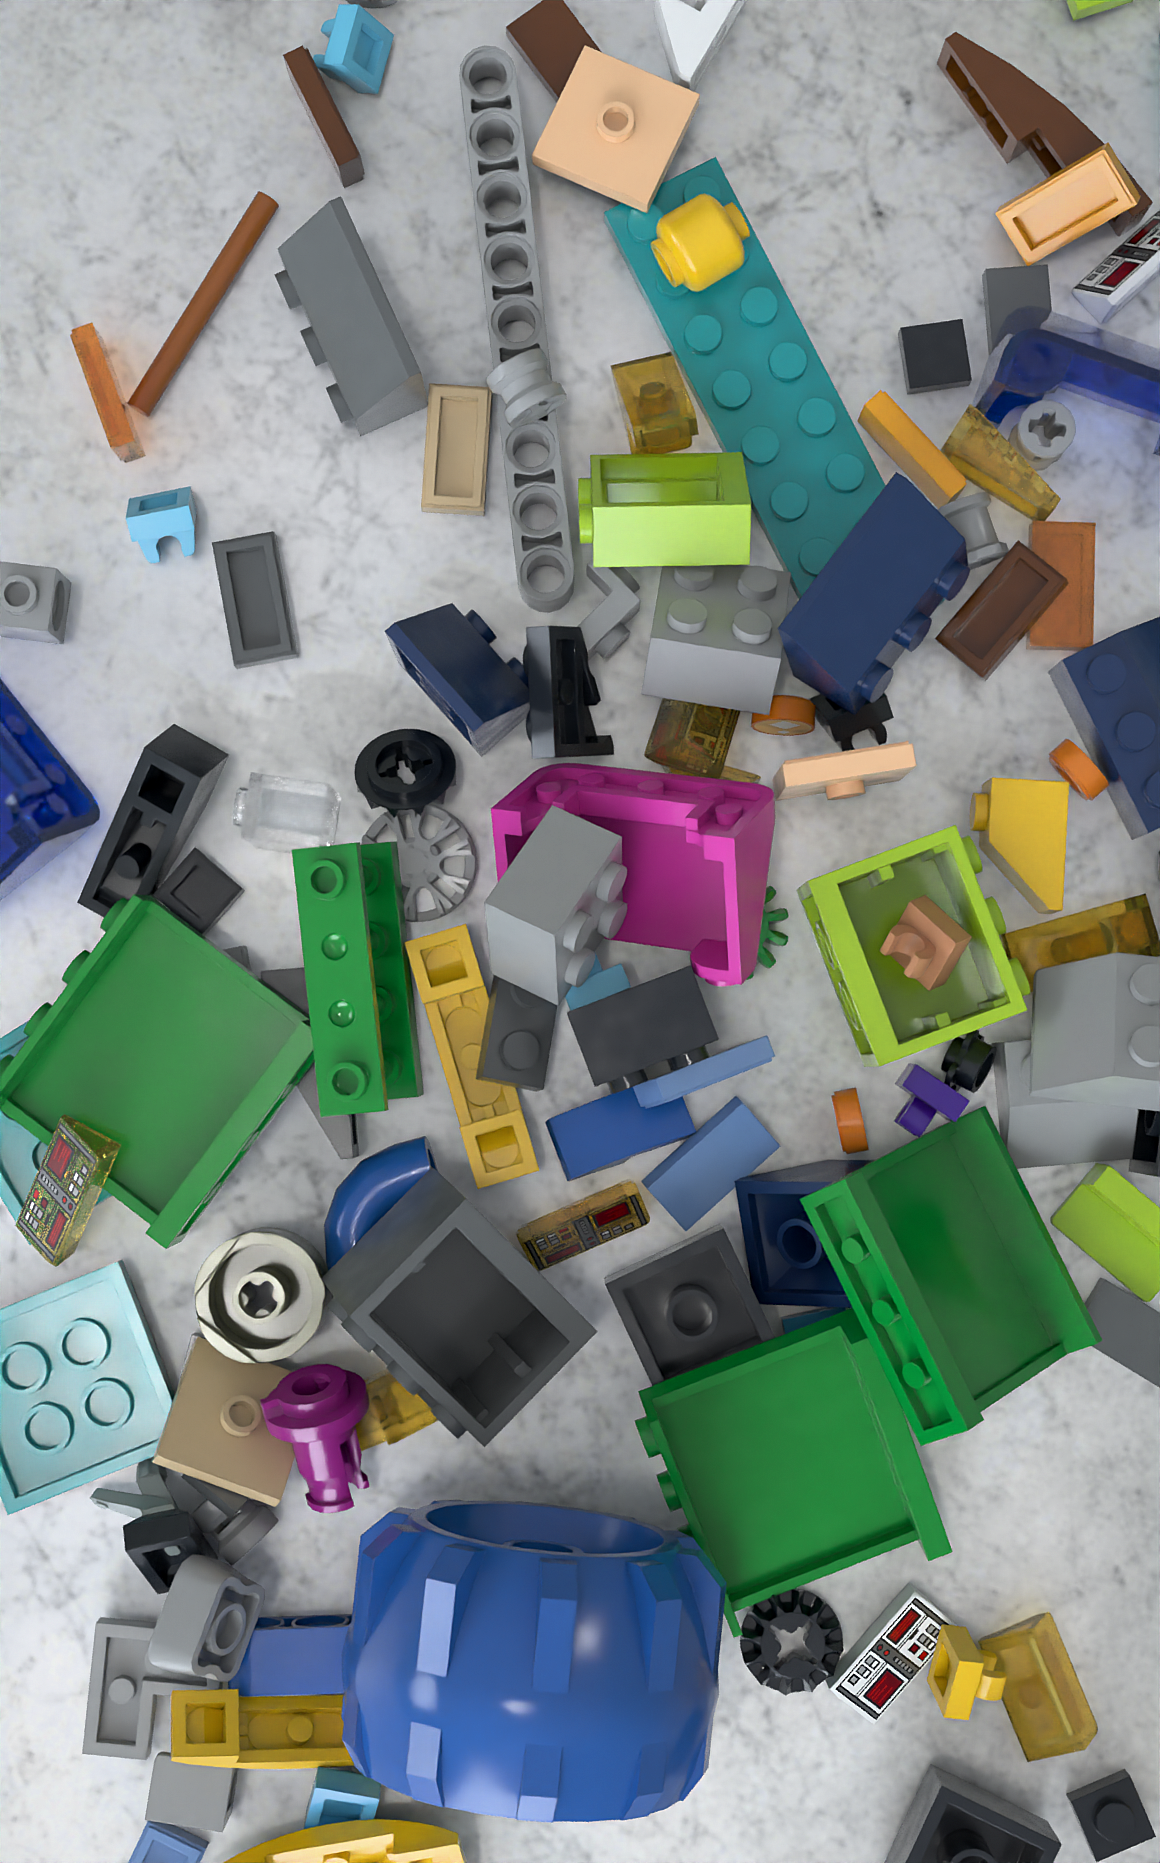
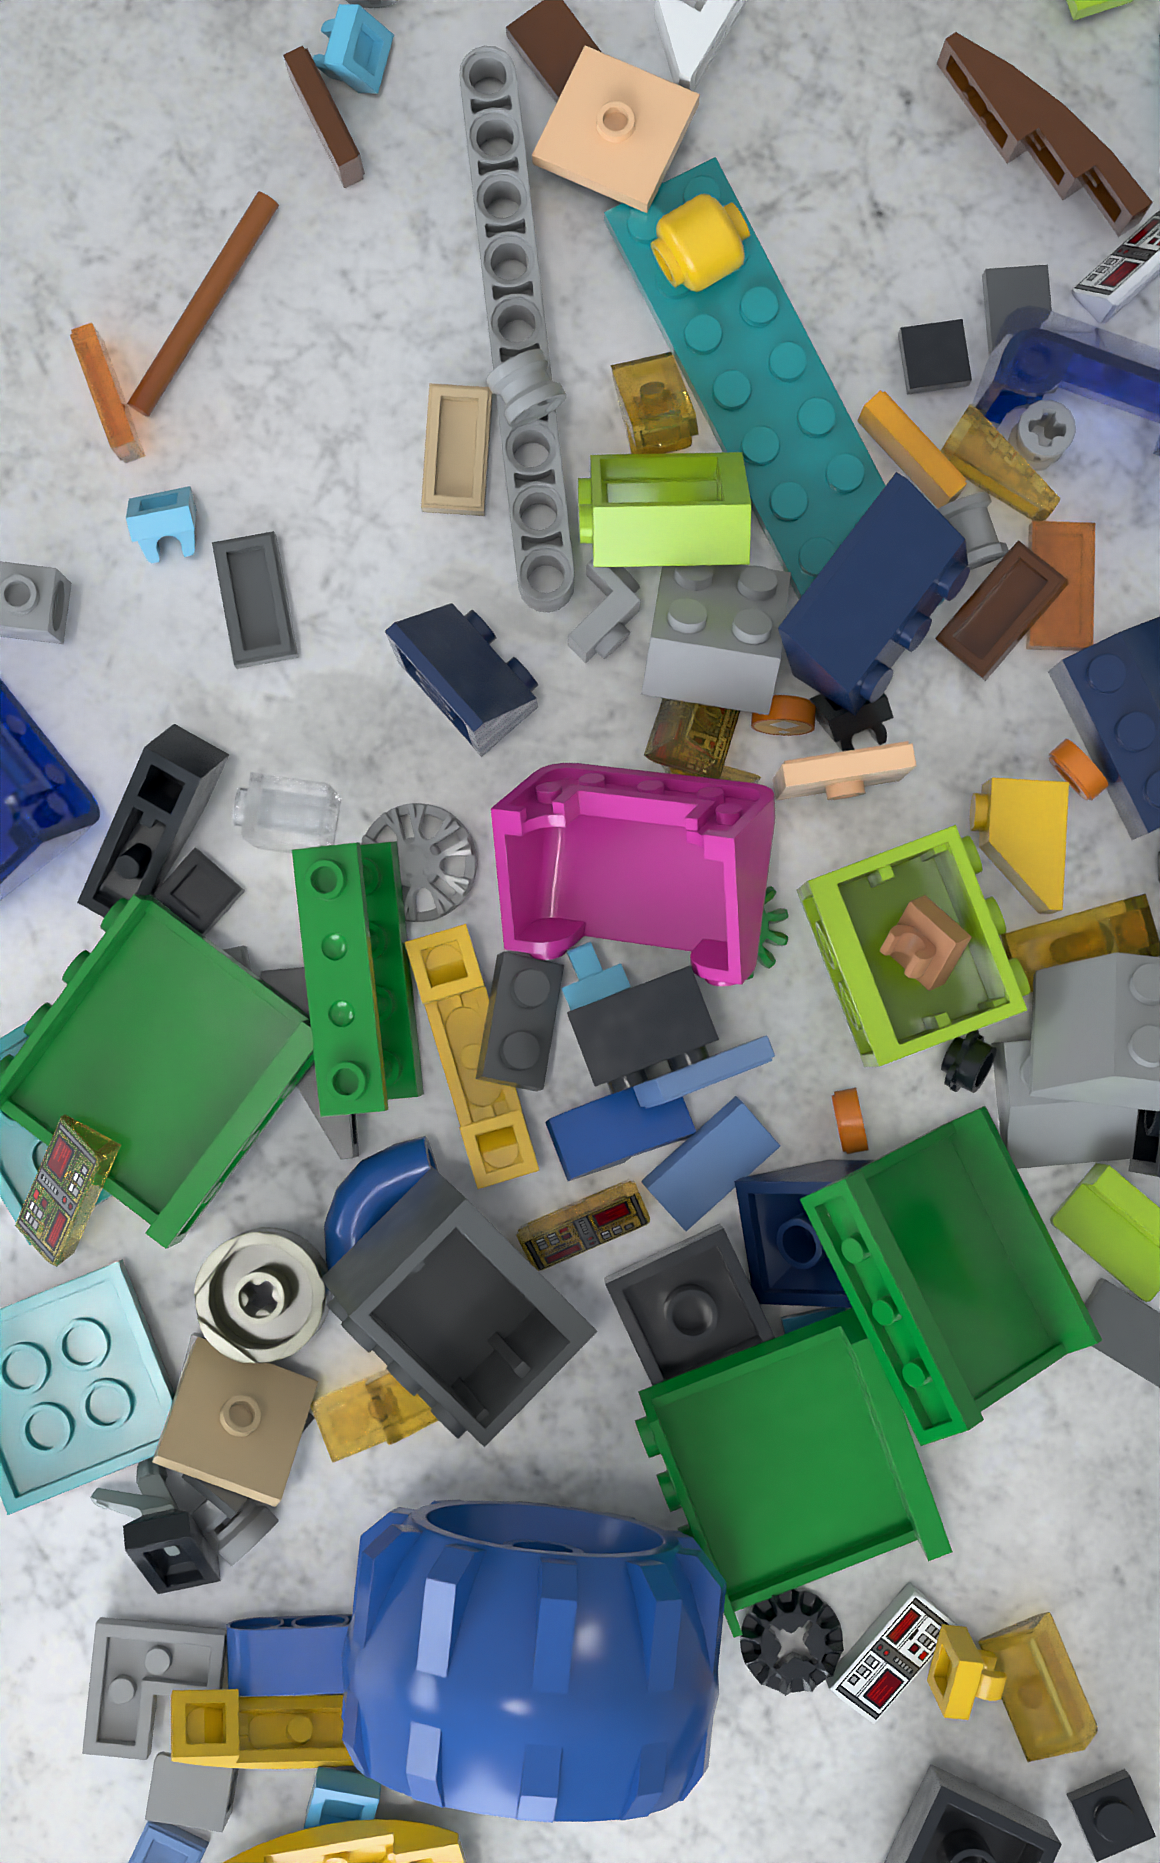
(206, 1620): light grey piece -> none
(318, 1415): magenta piece -> none
(350, 321): dark grey slope -> none
(425, 756): black gear -> none
(556, 905): light grey brick -> none
(561, 695): black wing -> none
(927, 1098): dark purple tile -> none
(1068, 204): light orange tile -> none

